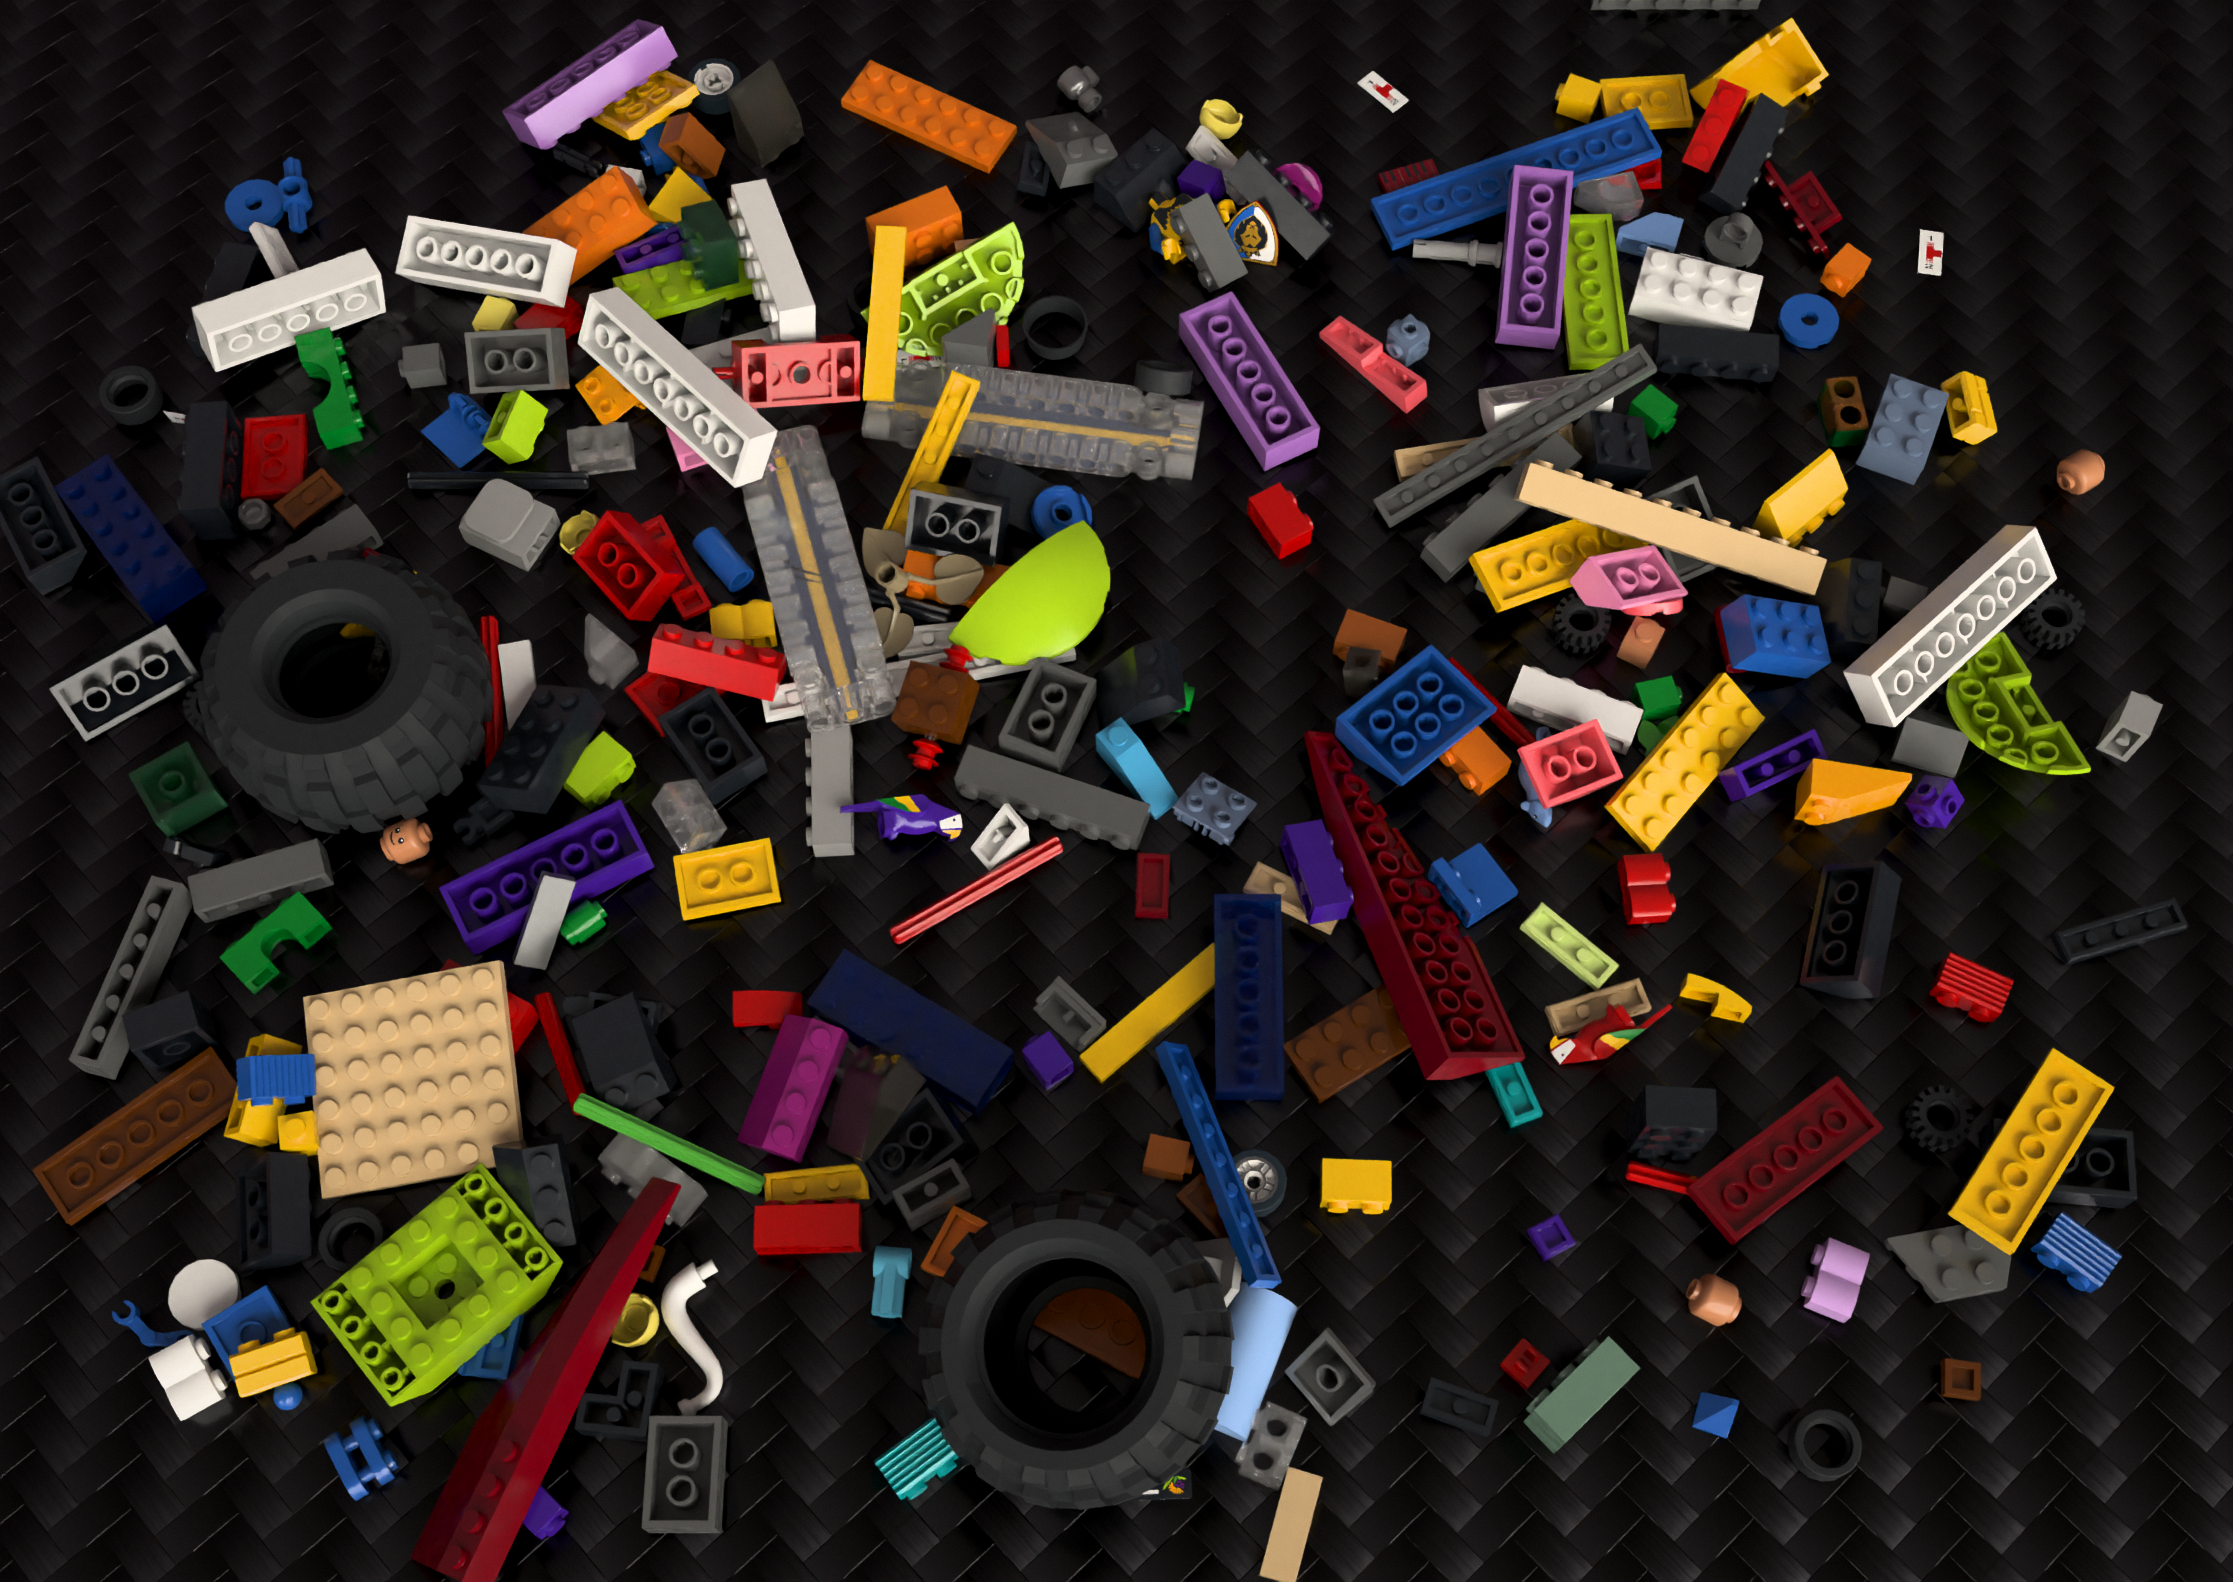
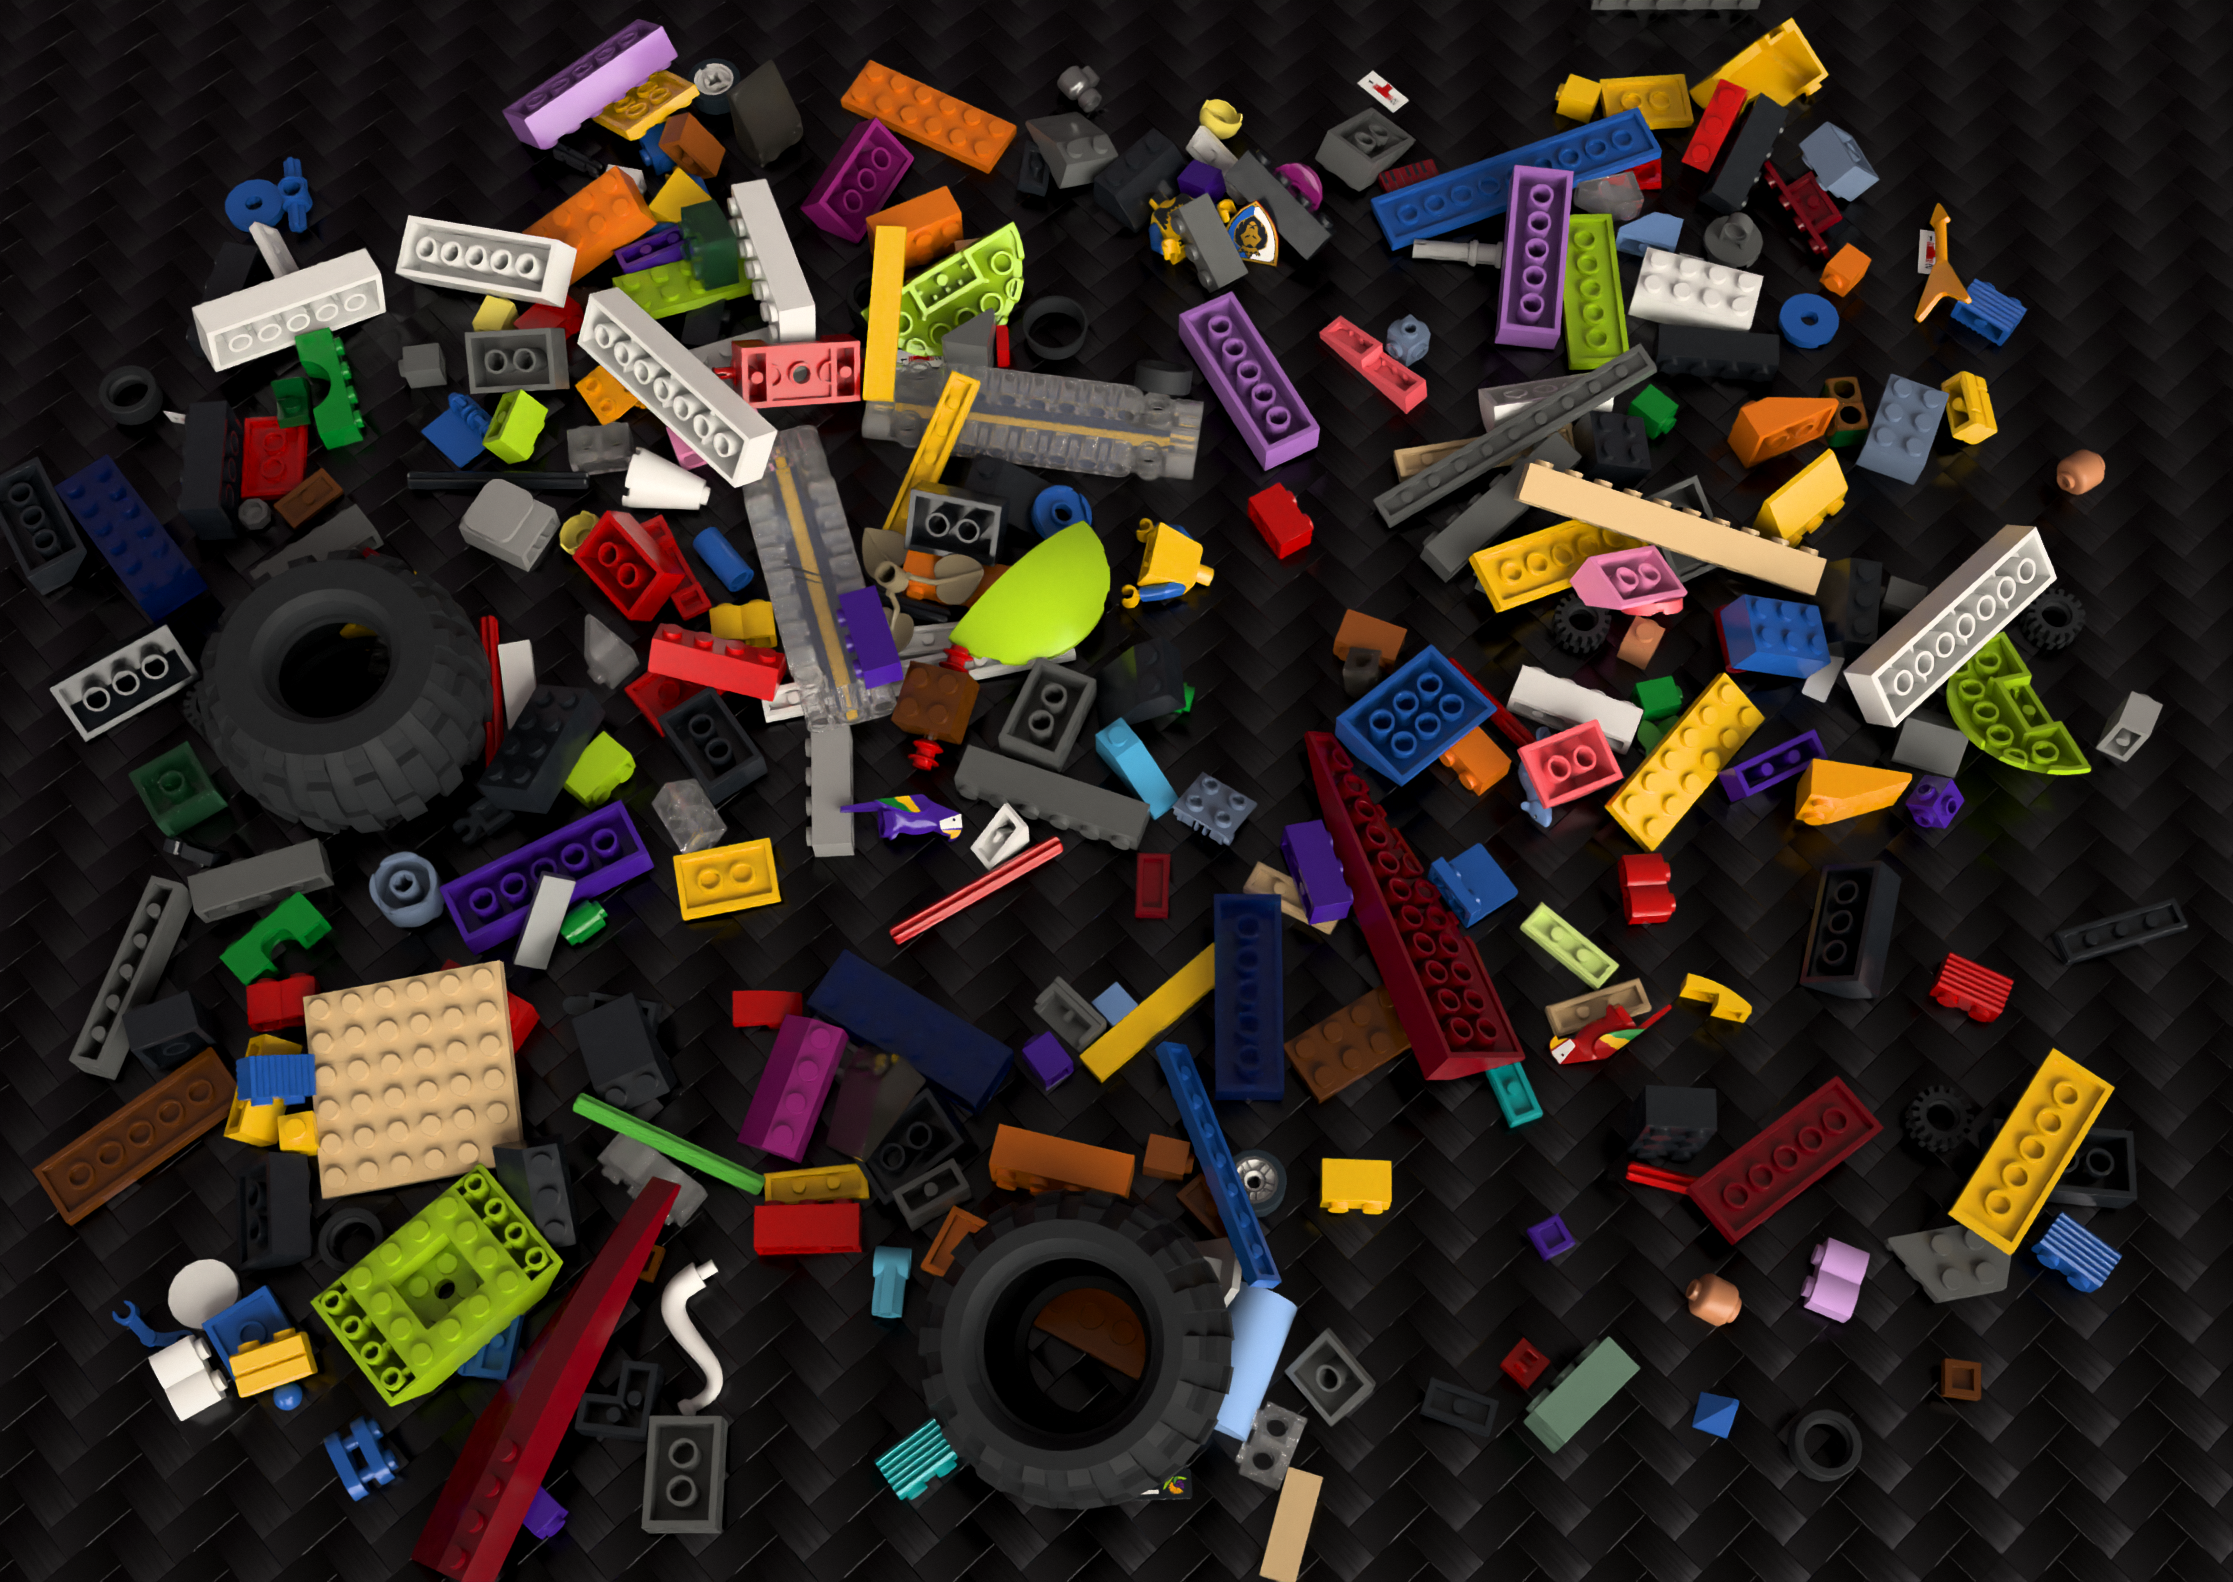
(279, 1003): none -> red brick
(292, 401): none -> dark green slope
(391, 892): none -> sand blue brick
(406, 840): nougat head -> none
(559, 1047): red axle -> none
(637, 1322): light yellow hair -> none
(662, 484): none -> white cone
(857, 181): none -> magenta slope
(869, 637): none -> dark purple brick
(1055, 1163): none -> orange brick
(1114, 1004): none -> medium blue tile
(1168, 564): none -> yellow torso
(1363, 148): none -> dark grey slope
(1778, 425): none -> orange slope
(1820, 683): none -> white sticker
(1838, 162): none -> sand blue brick
(1942, 278): none -> light orange piece
(1989, 312): none -> blue brick

